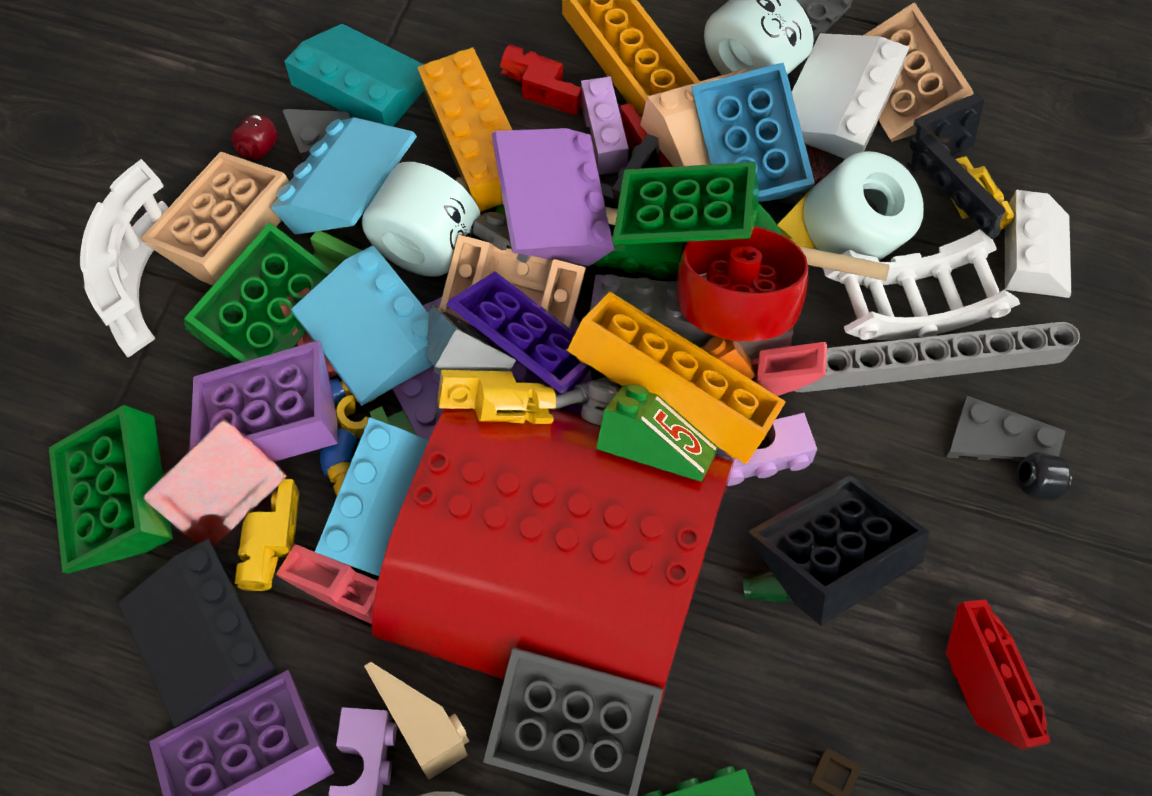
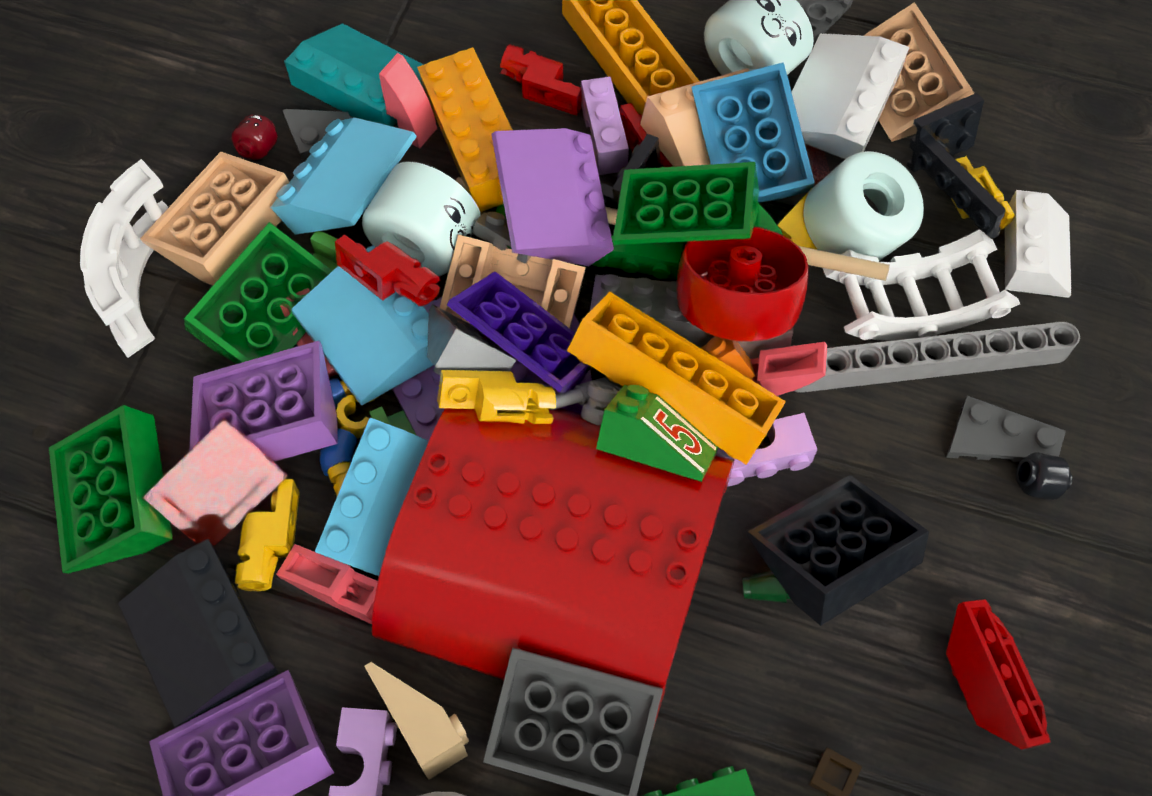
(387, 271): none -> red plate
(407, 100): none -> coral slope

